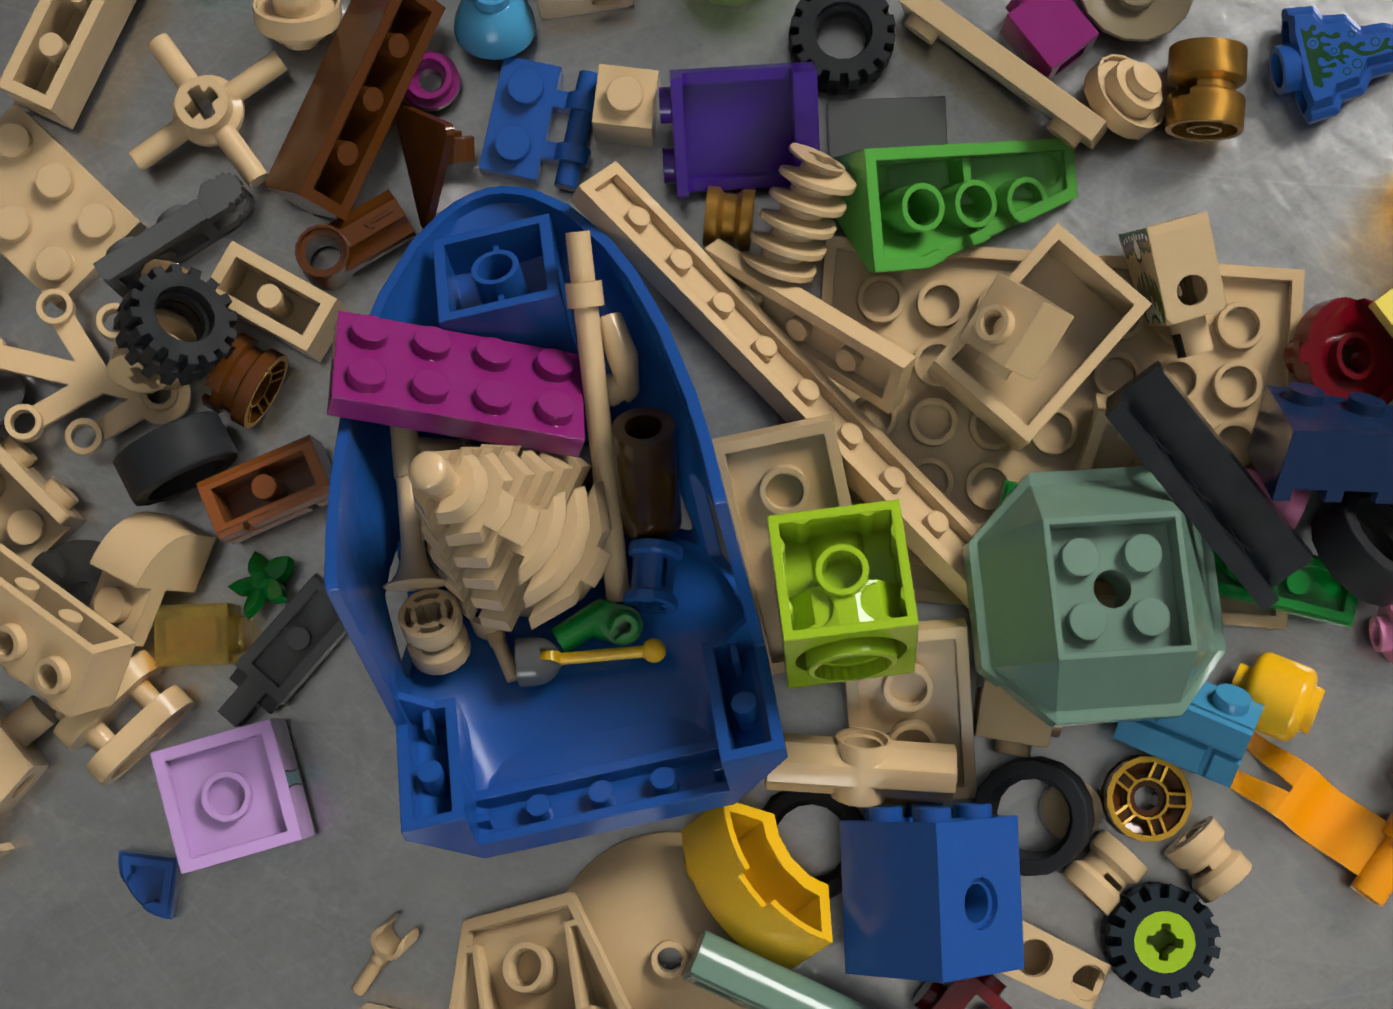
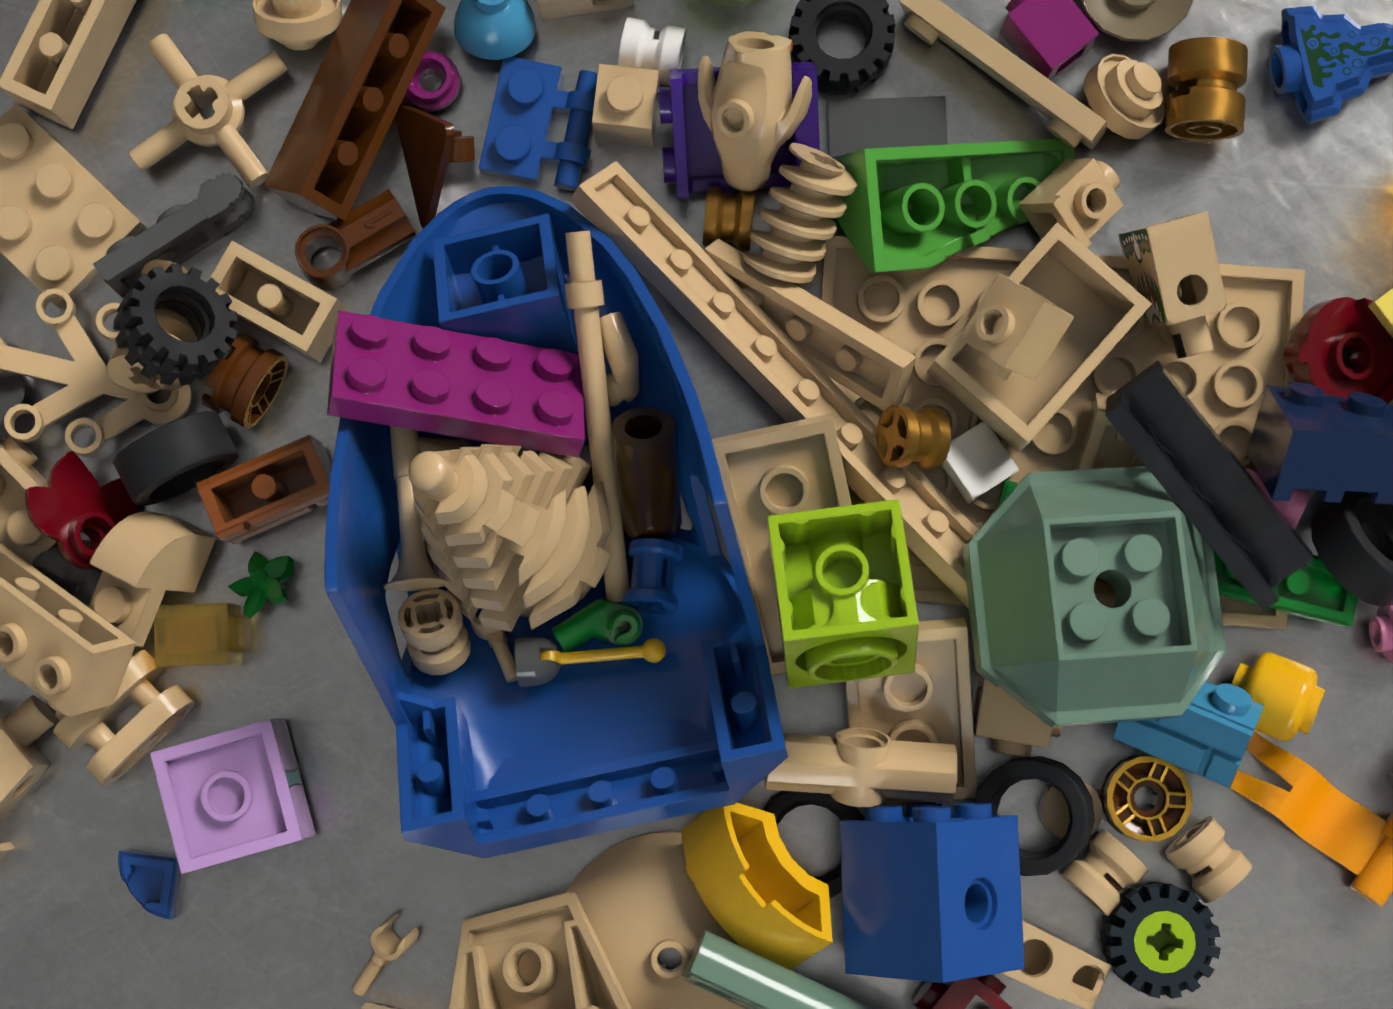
(77, 505): none -> dark red plate
(284, 654): dark grey hinge -> none
(652, 49): none -> white wheel
(751, 105): none -> tan animal
(913, 437): none -> pearl gold wheel
(978, 462): none -> white slope
(1076, 196): none -> tan brick

